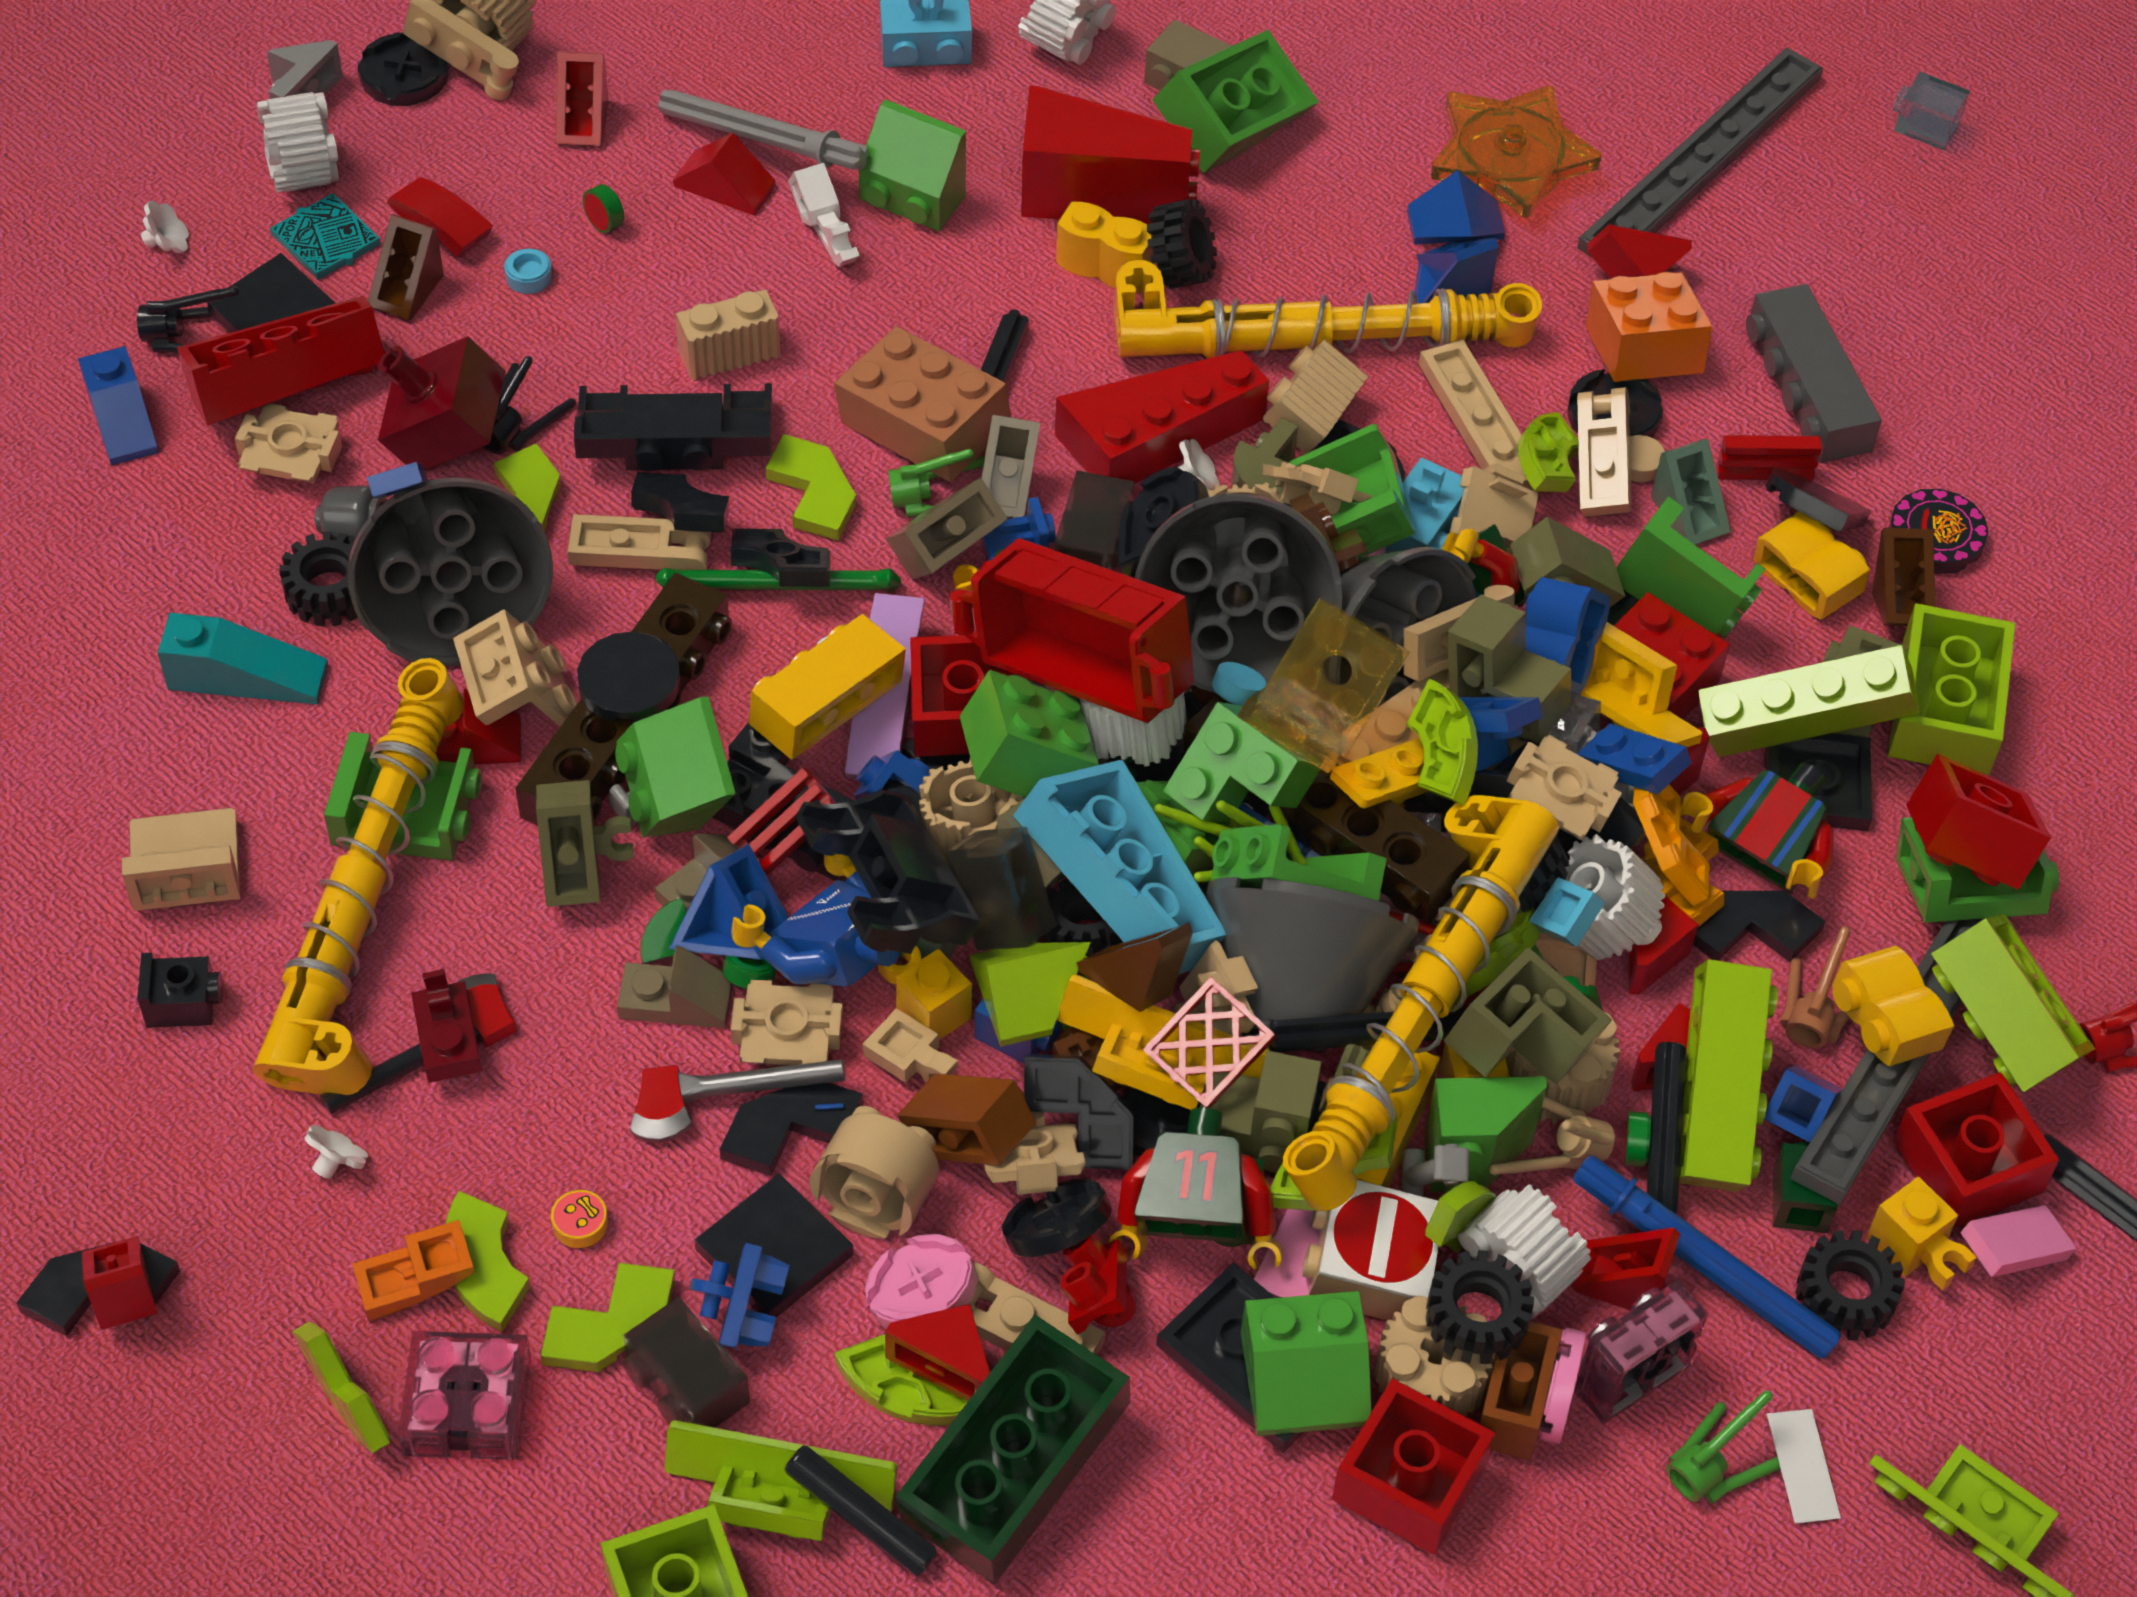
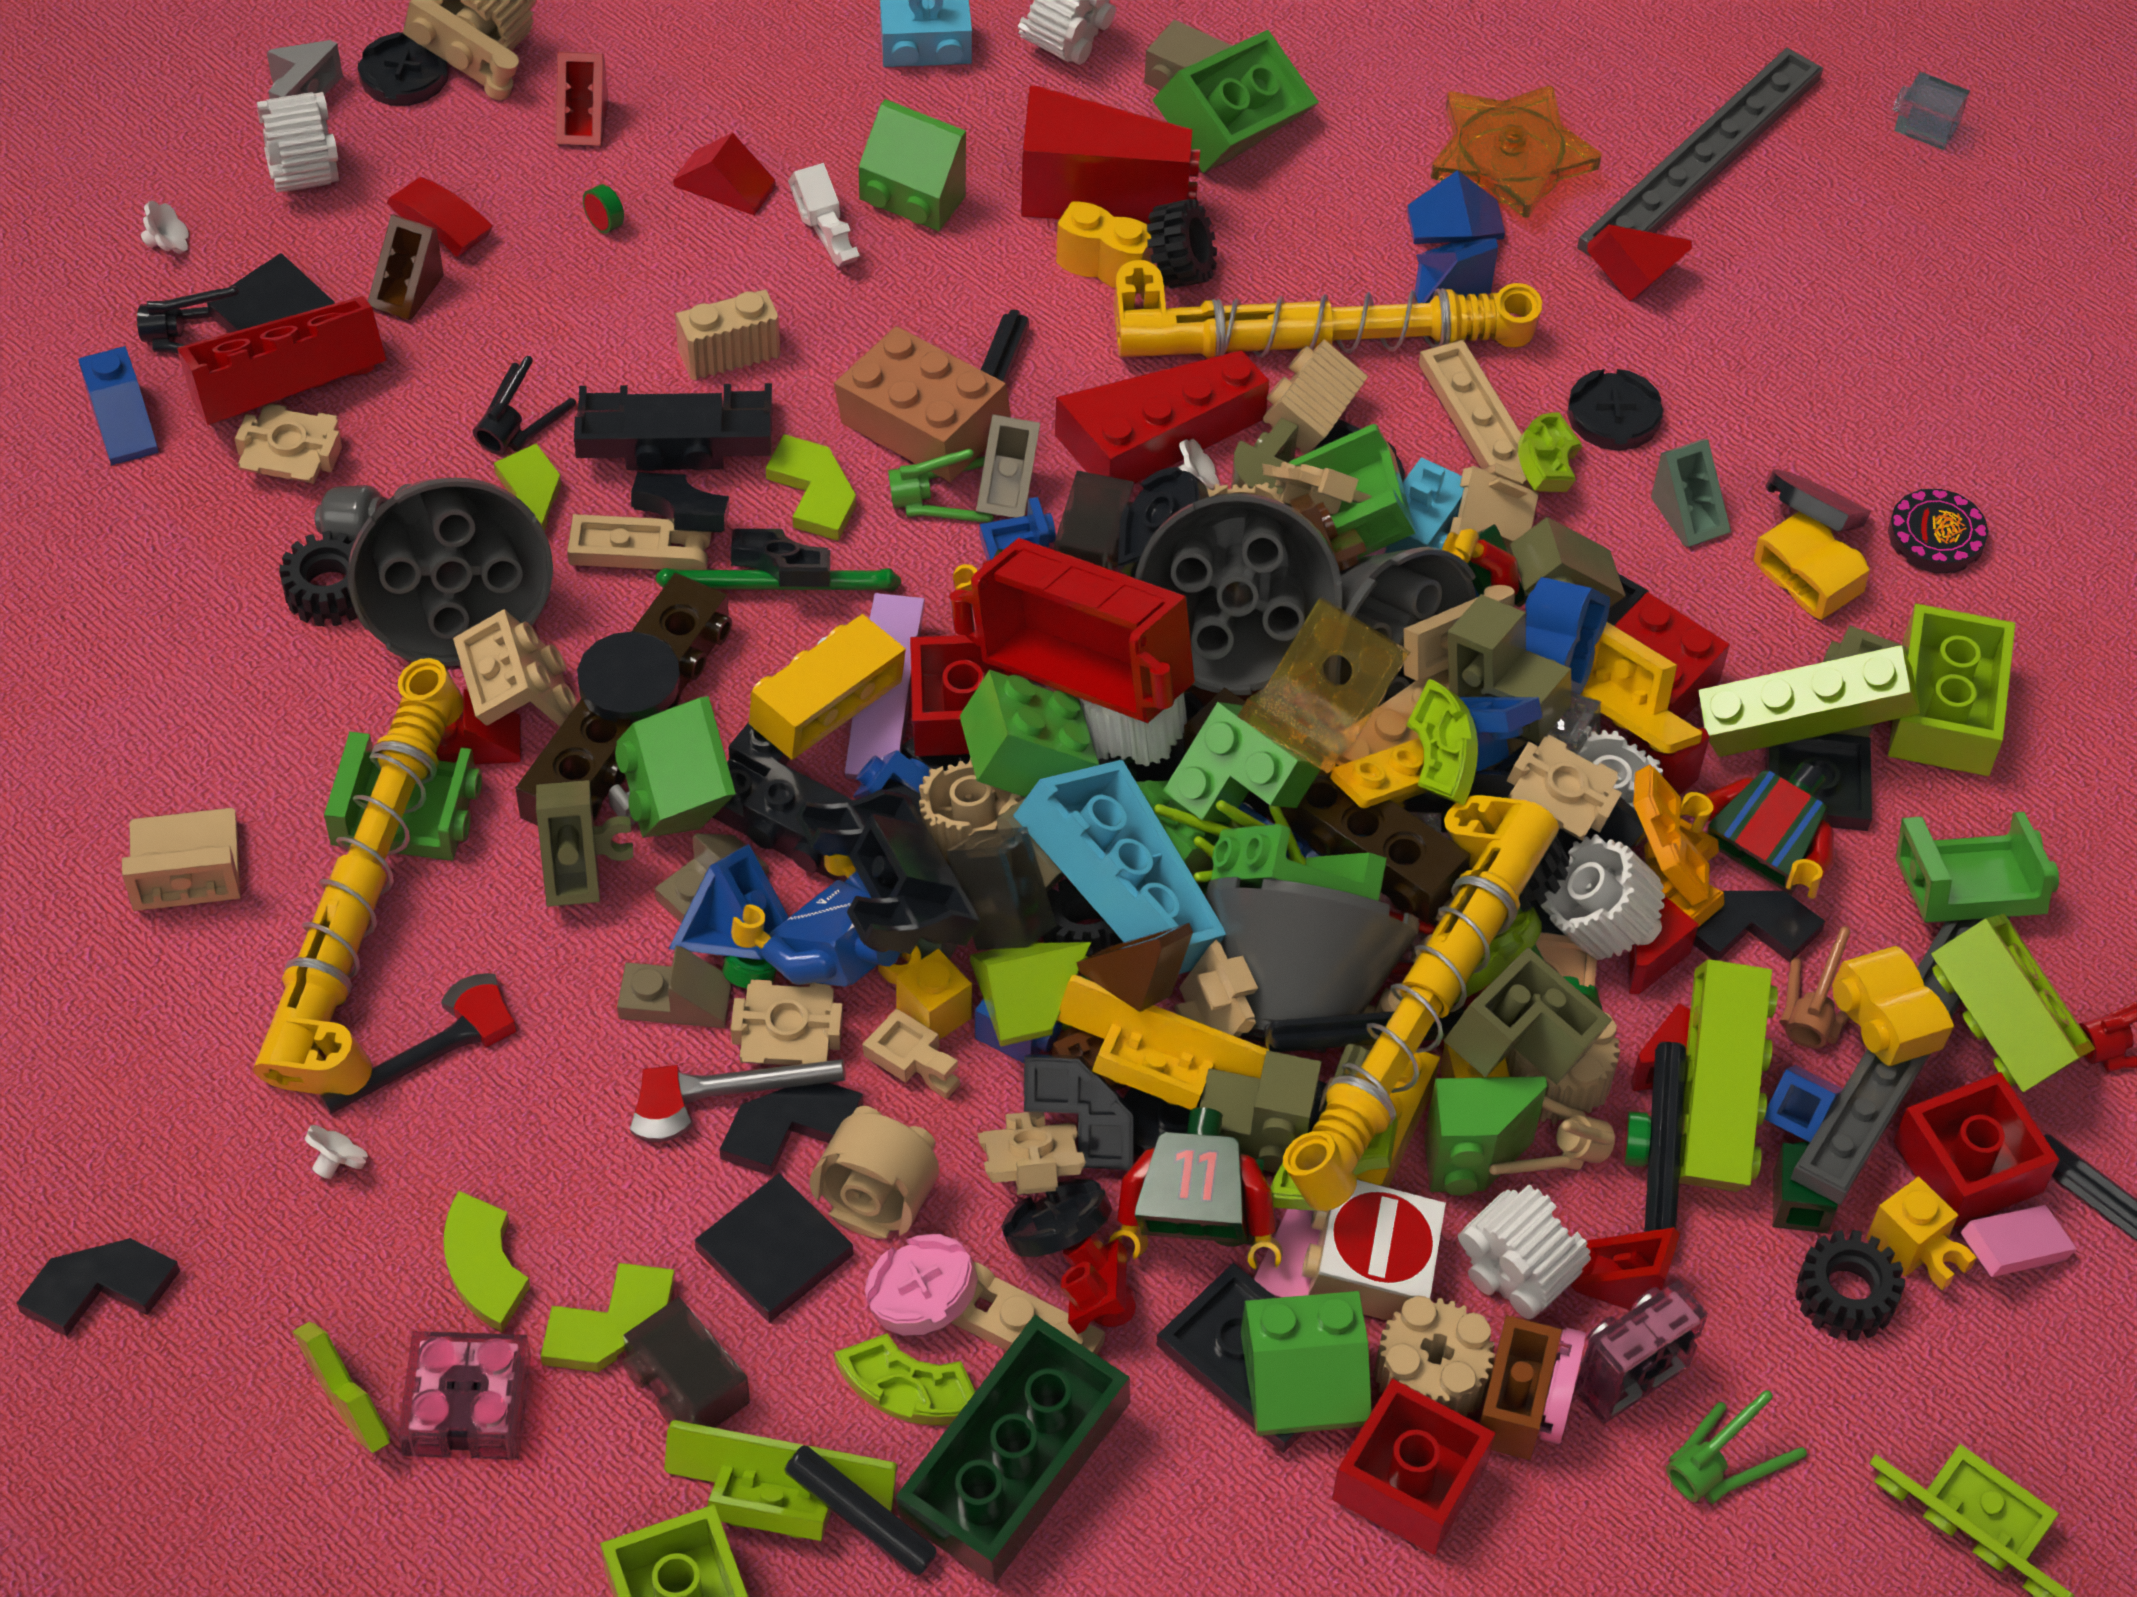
(118, 1283): red slope -> none
(178, 991): black brick -> none
(233, 660): teal slope -> none
(325, 236): teal piece -> none
(396, 480): blue tile -> none
(413, 1274): orange slope -> none
(440, 402): dark red brick -> none
(445, 1028): dark red plate -> none
(528, 271): medium azure tile -> none
(579, 1218): tile -> none
(661, 931): green tile -> none
(742, 834): red tile -> none
(755, 1272): blue hips -> none
(823, 147): light grey axle -> none
(829, 1106): blue piece -> none
(940, 1349): red slope -> none
(946, 529): dark tan slope -> none
(970, 1117): dark orange brick -> none
(1183, 1016): window -> none
(1237, 682): medium azure tile -> none
(1448, 1166): light grey piece -> none
(1456, 1211): lime tile -> none
(1484, 1278): black tyre -> none
(1567, 912): medium azure tile -> none
(1604, 453): tan plate -> none
(1637, 757): blue plate -> none
(1644, 457): tan tile -> none
(1648, 326): orange brick -> none
(1686, 575): bright green panel -> none
(1708, 1257): blue axle -> none
(1757, 455): red tile -> none
(1803, 1466): white sticker -> none
(1813, 372): dark grey brick -> none
(1904, 573): reddish brown slope -> none
(1977, 823): red brick -> none

